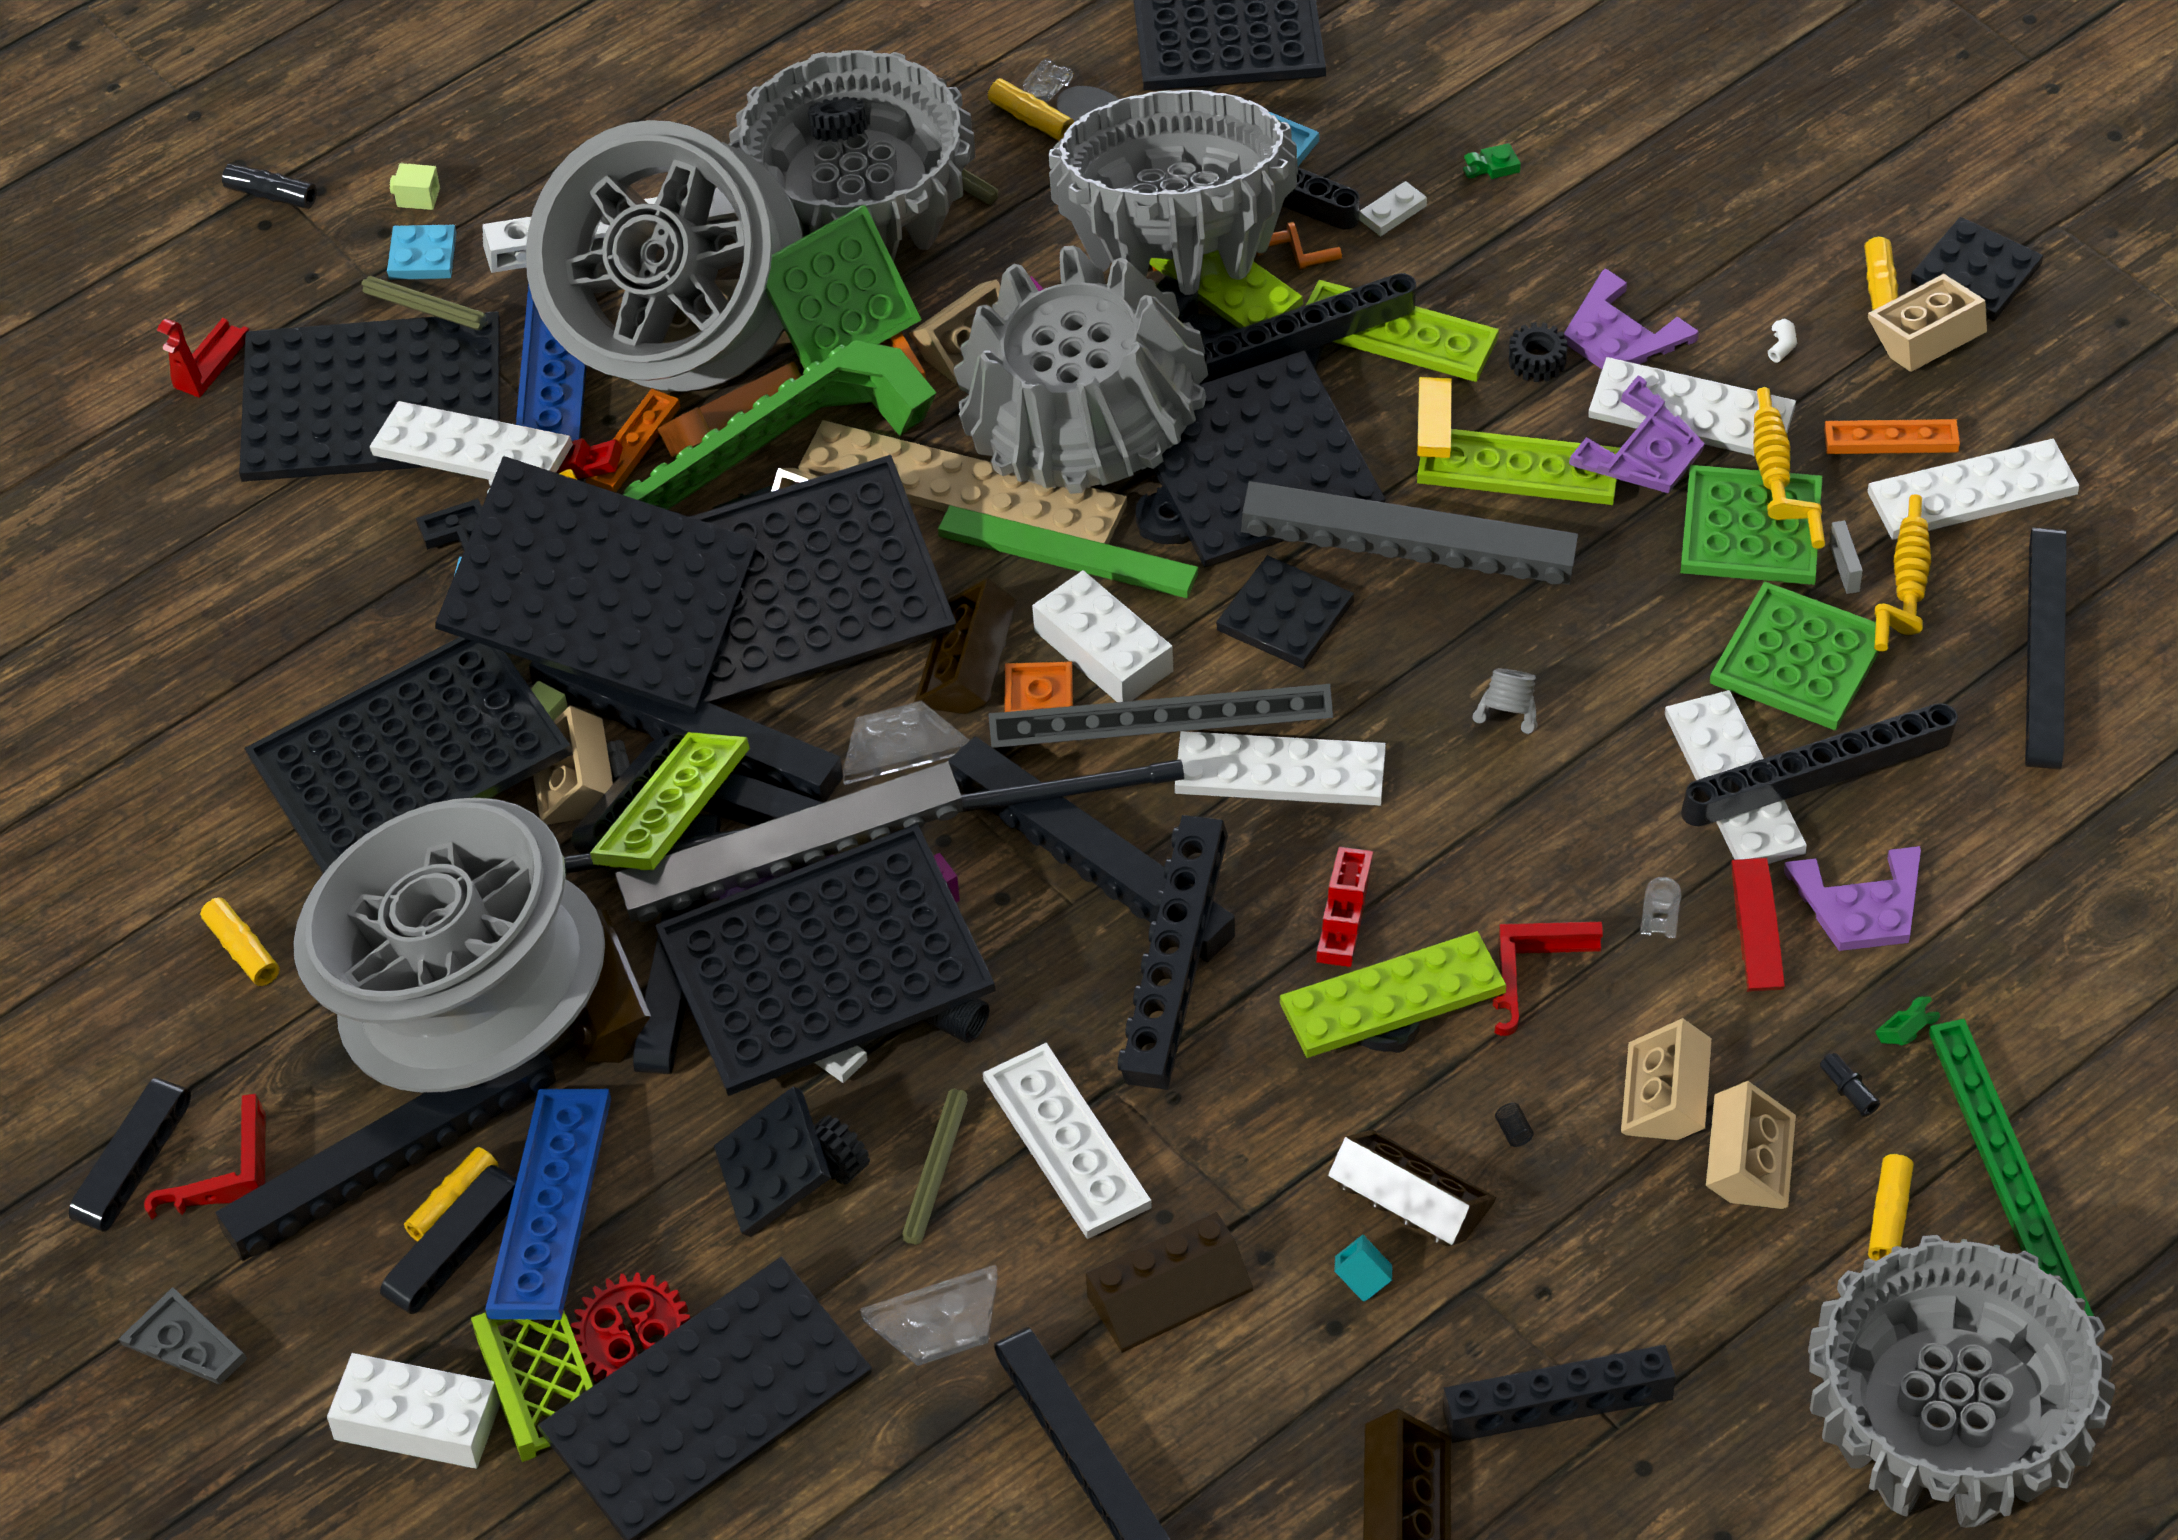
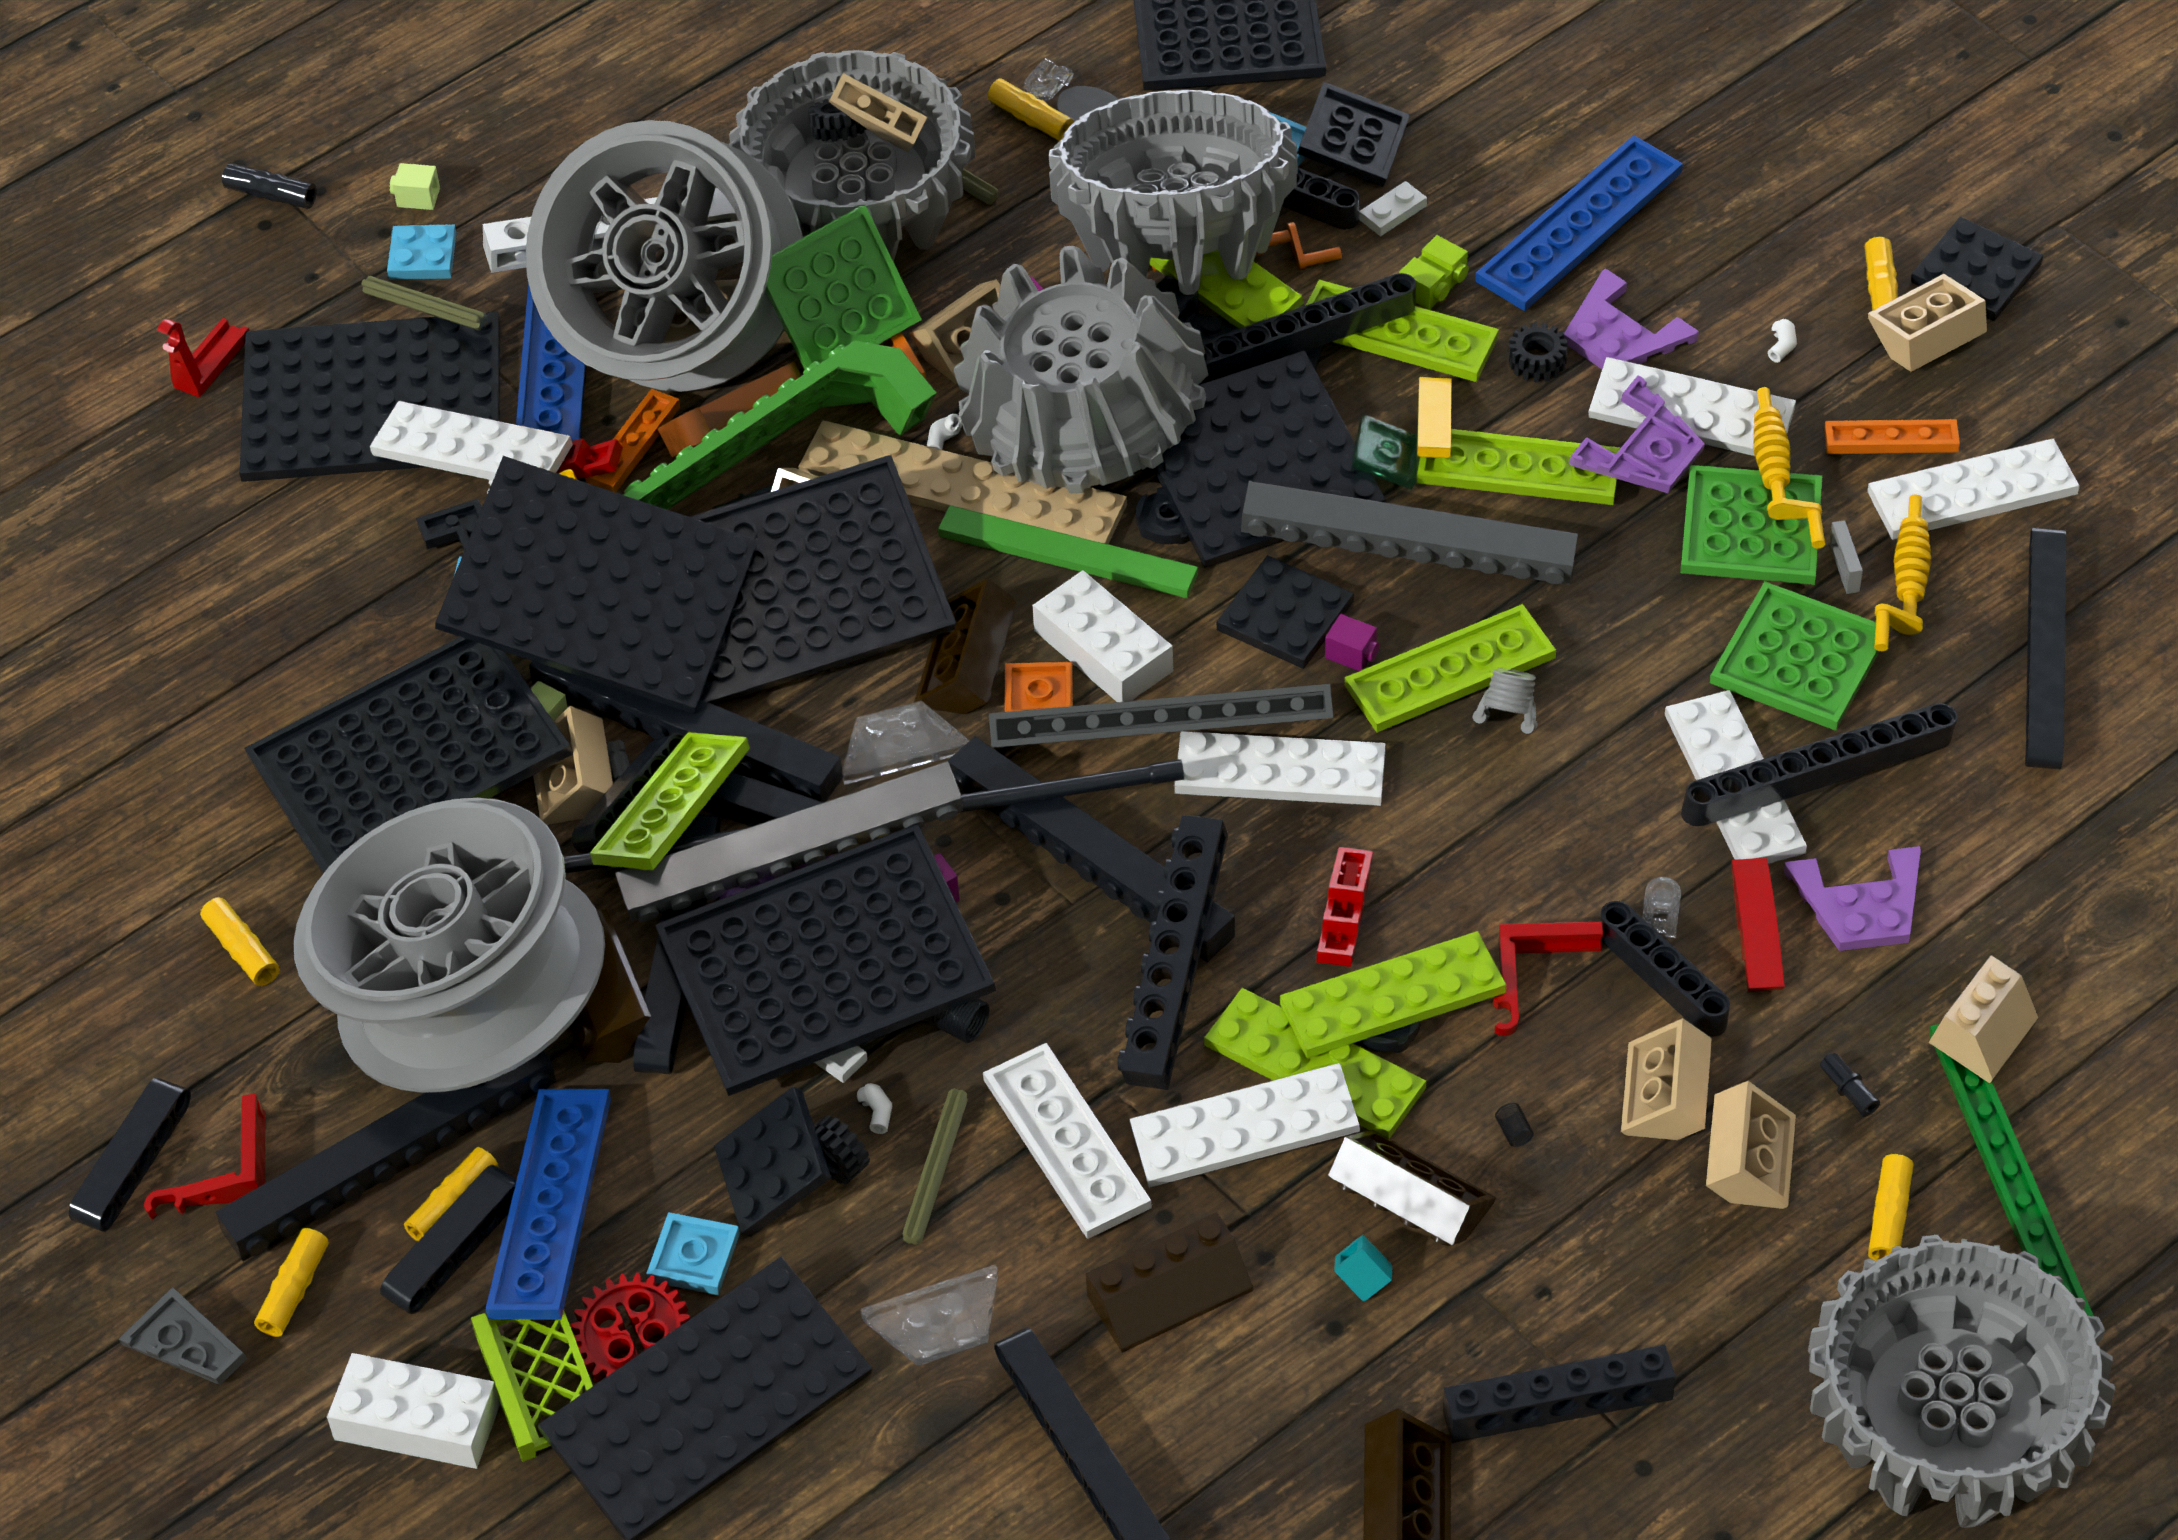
(291, 1282): none -> yellow axle
(693, 1253): none -> medium azure plate
(874, 1096): none -> white arm
(878, 112): none -> tan slope
(943, 430): none -> white arm
(1244, 1125): none -> white plate
(1264, 1041): none -> lime plate
(1351, 643): none -> magenta brick
(1353, 134): none -> black plate
(1386, 452): none -> clear green tile
(1437, 270): none -> lime brick
(1448, 667): none -> lime plate
(1495, 161): green plate -> none
(1578, 223): none -> blue plate
(1649, 953): none -> black beam
(1904, 1025): green plate -> none
(1987, 1020): none -> tan slope

